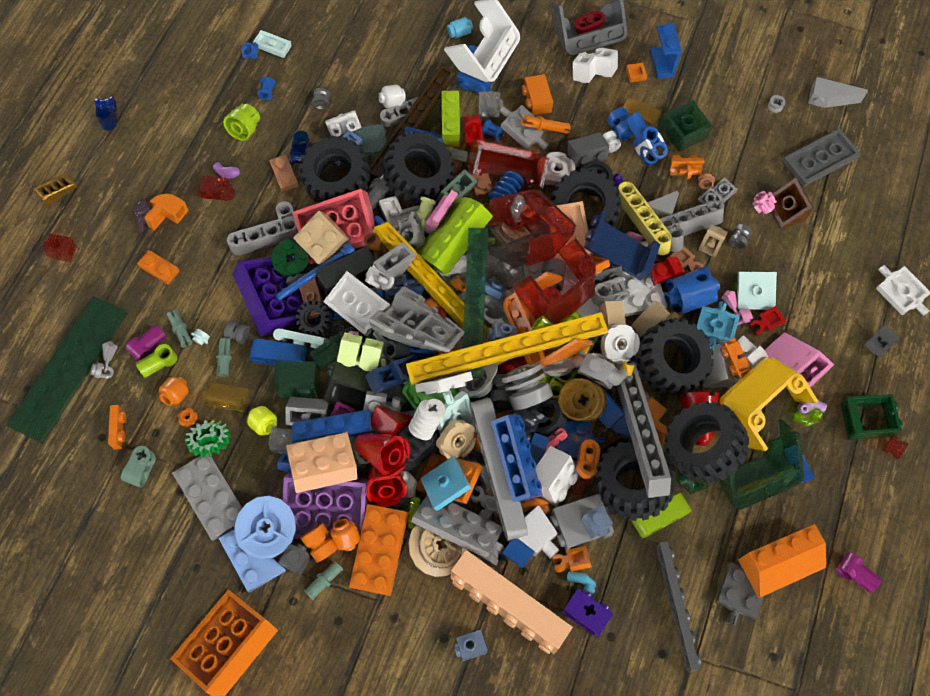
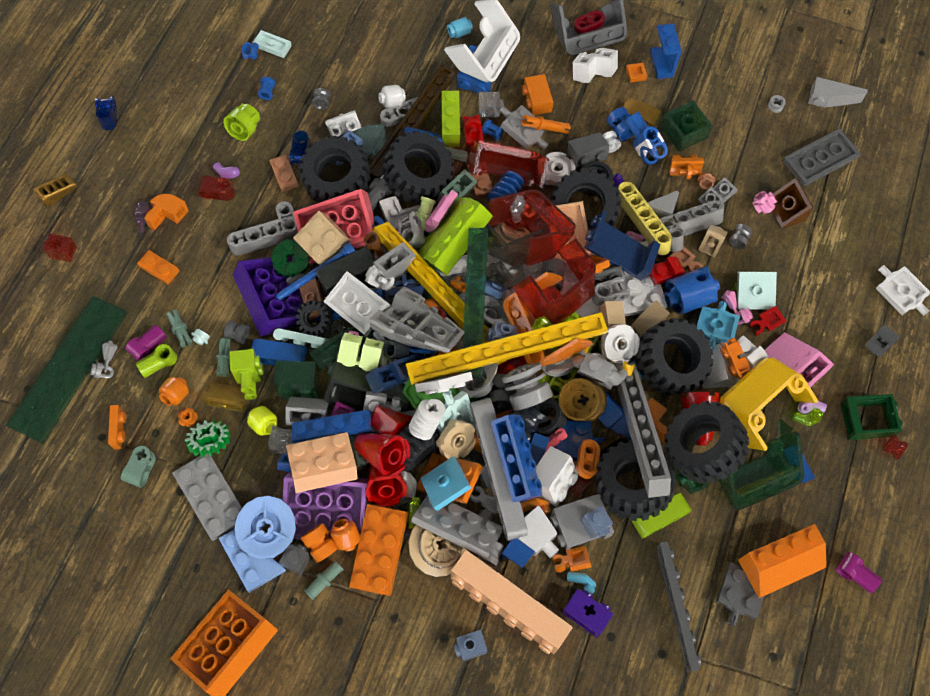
(246, 371): none -> lime brick

